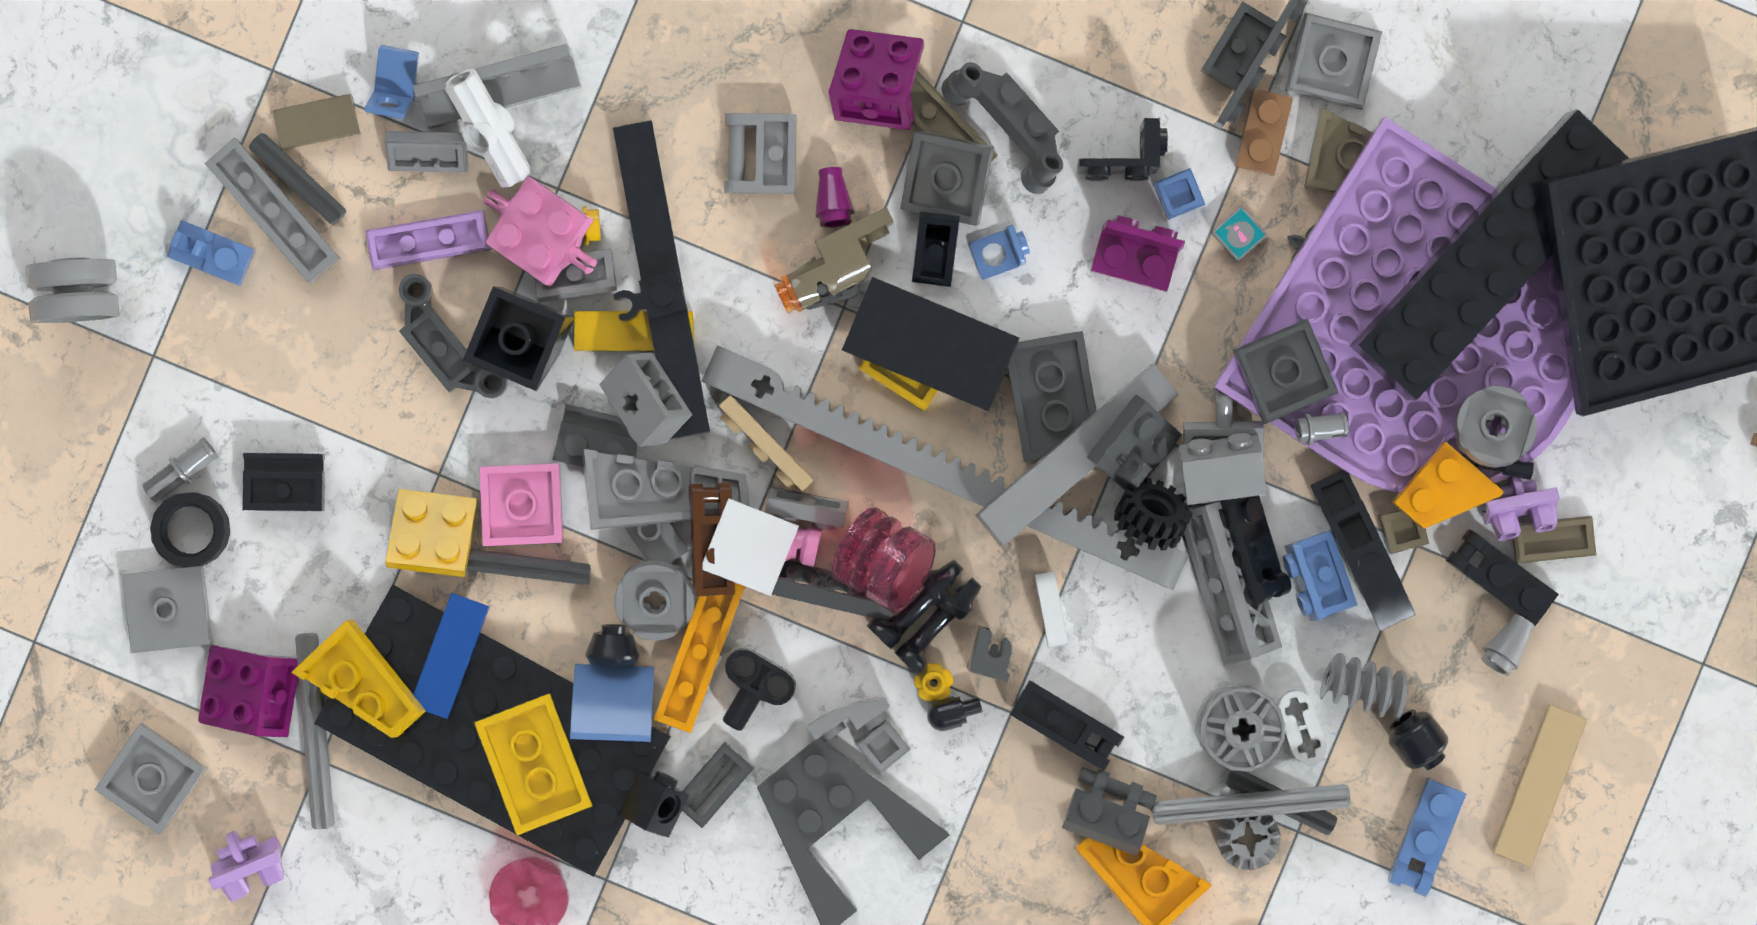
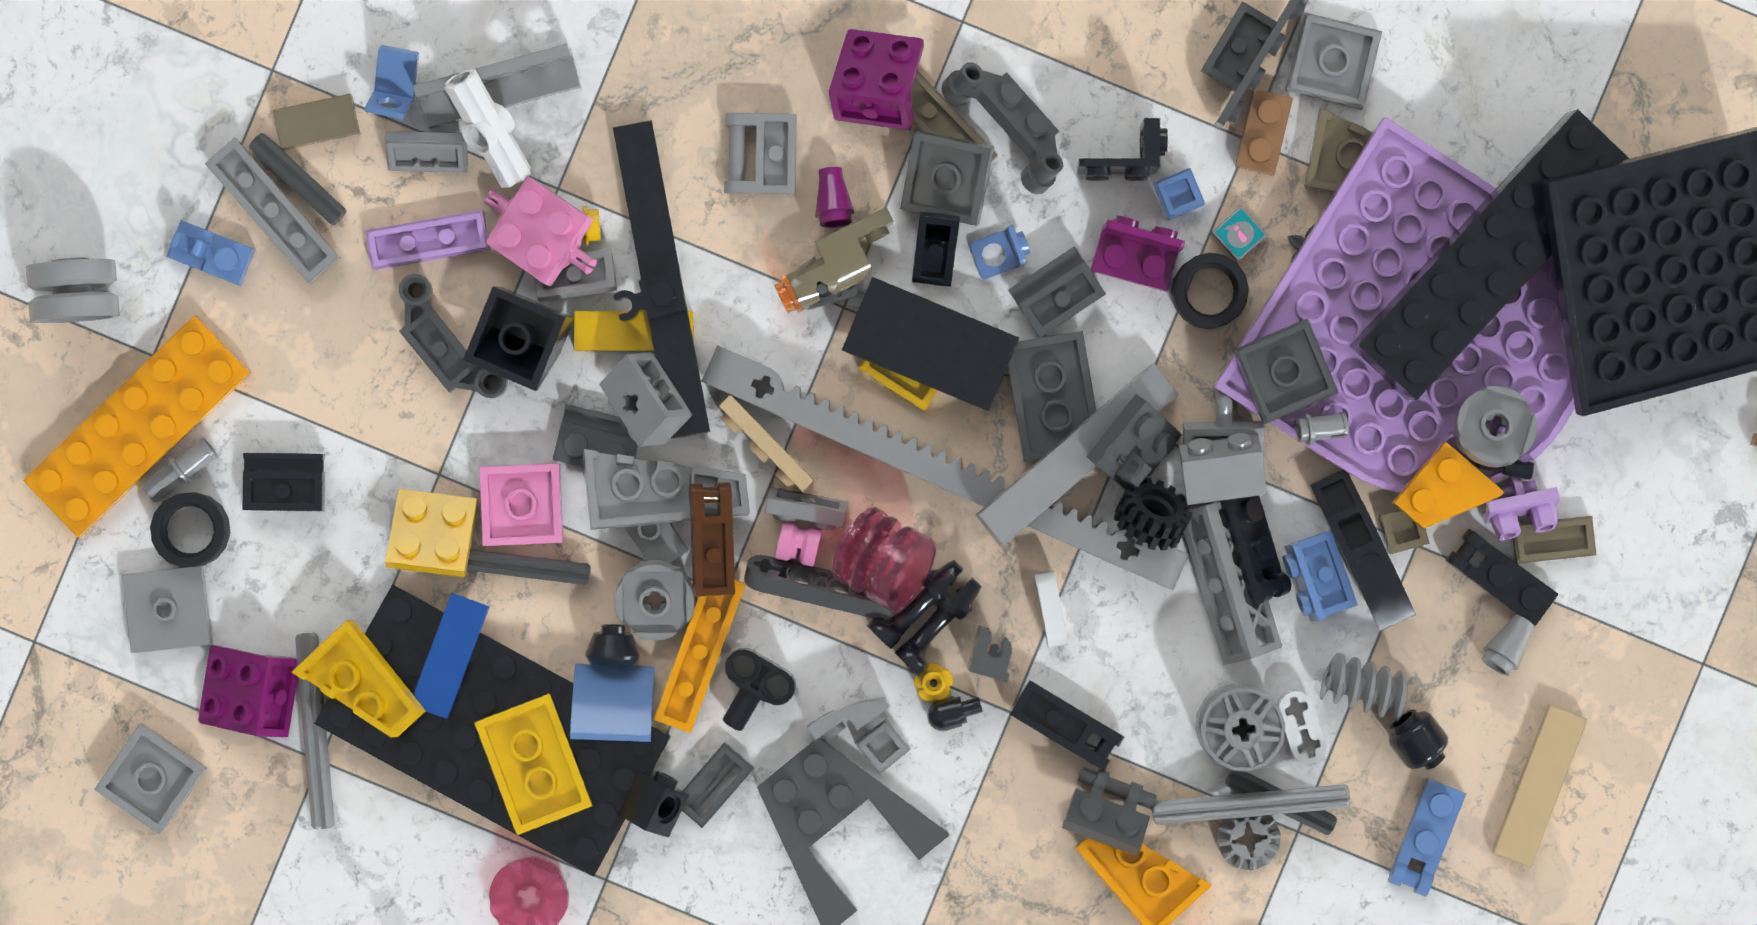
(137, 426): none -> light orange plate
(243, 859): lavender hips -> none
(750, 547): white sticker -> none
(1057, 292): none -> dark grey plate
(1239, 284): none -> black tyre

